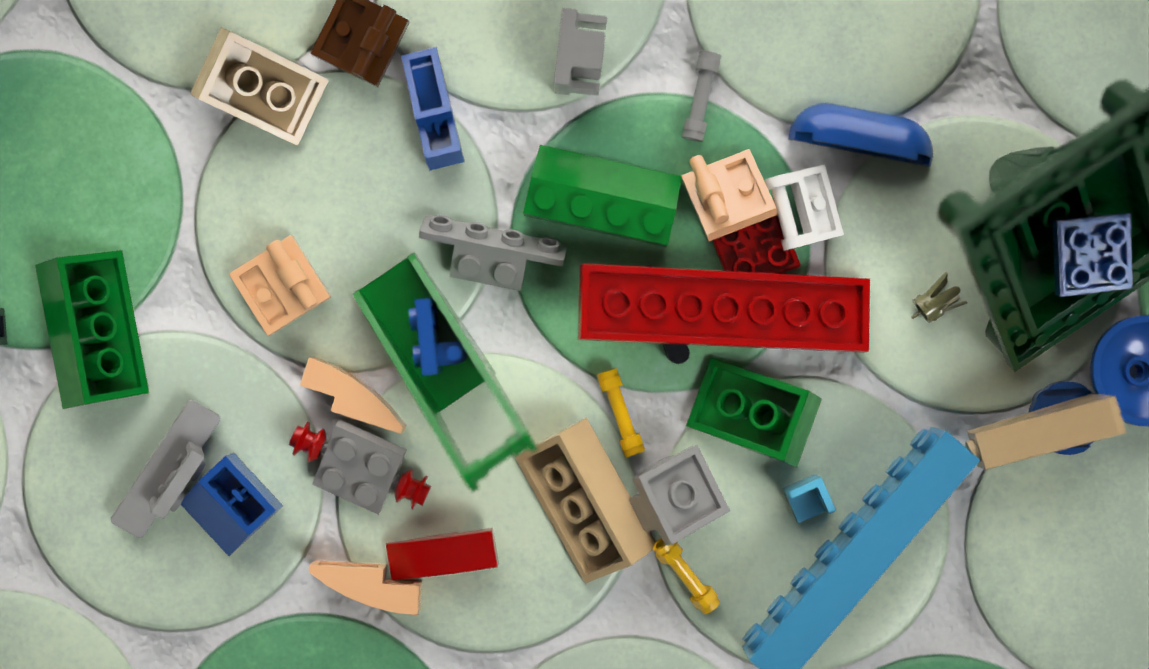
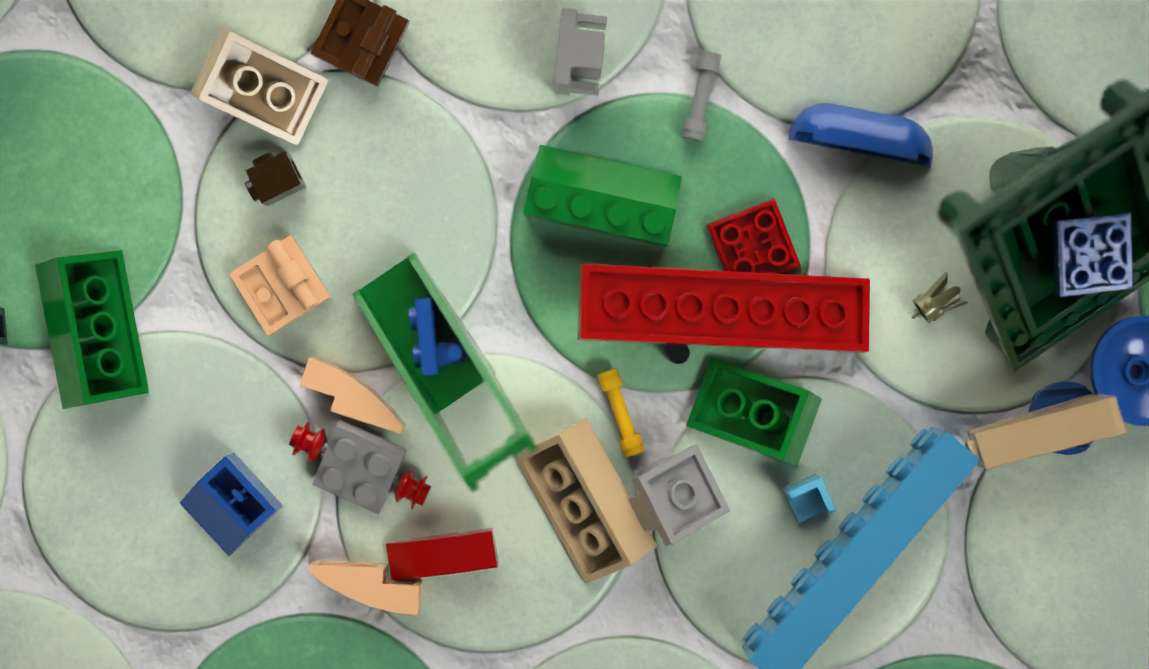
(167, 471): light grey bracket -> none
(273, 178): none -> dark brown brick
(432, 108): blue slope -> none
(489, 253): light grey bracket -> none
(702, 596): yellow bar -> none
(728, 194): light nougat plate -> none
(814, 206): white plate -> none

